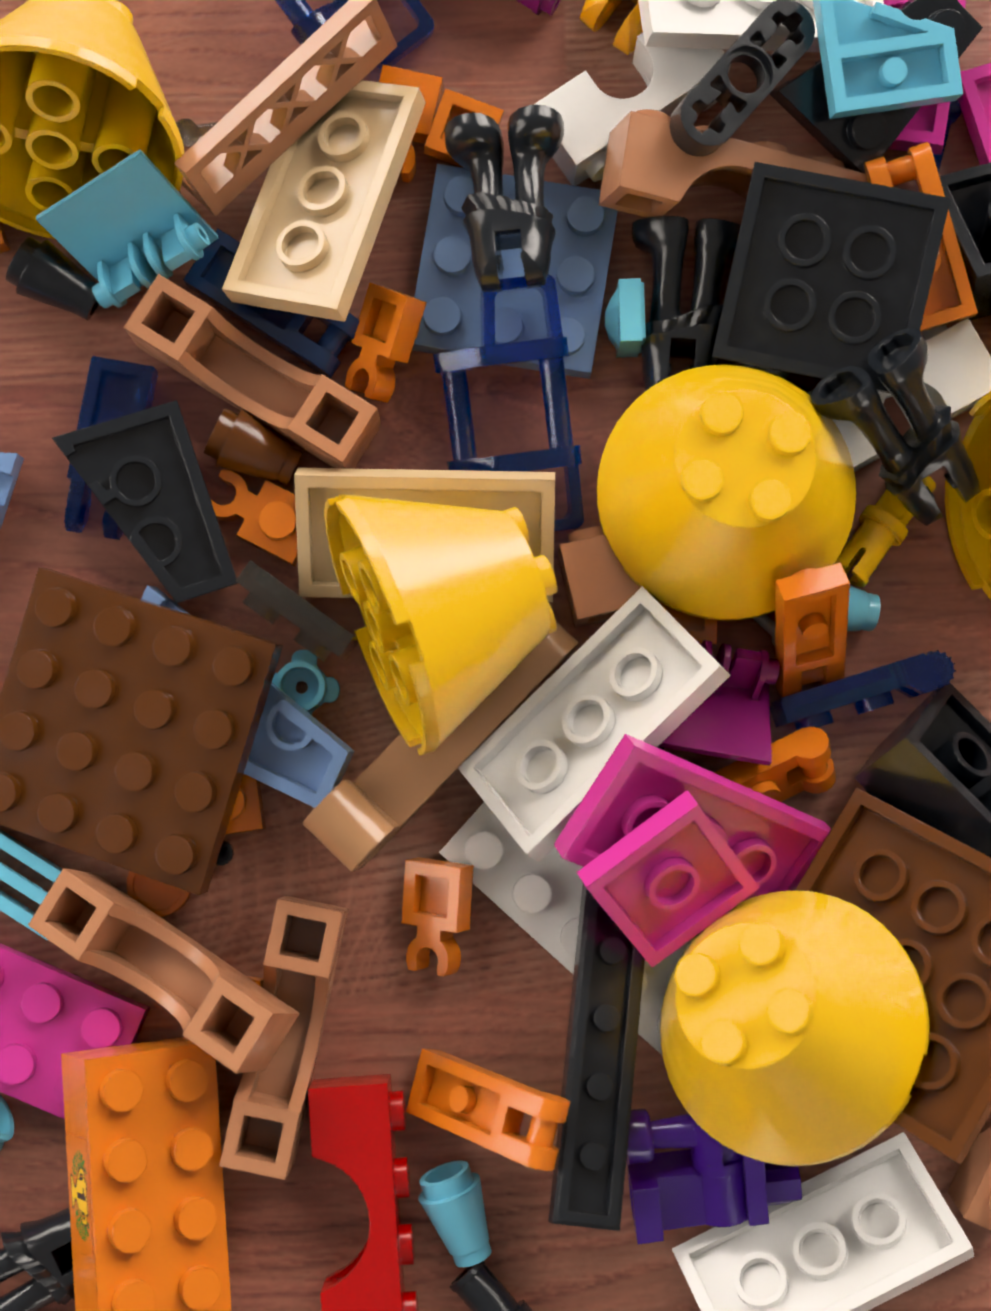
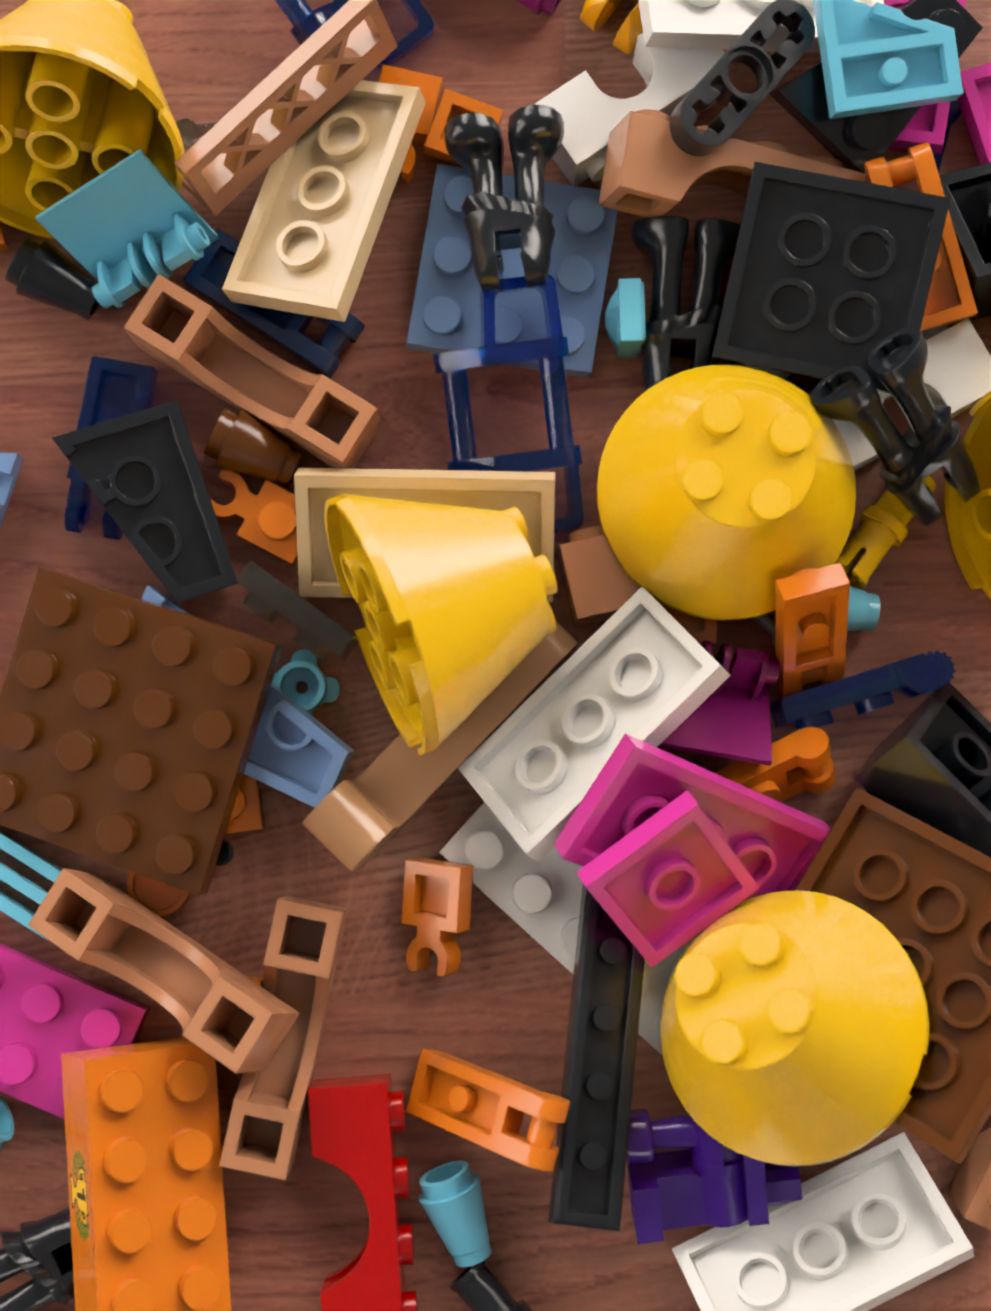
(386, 335): orange plate -> none

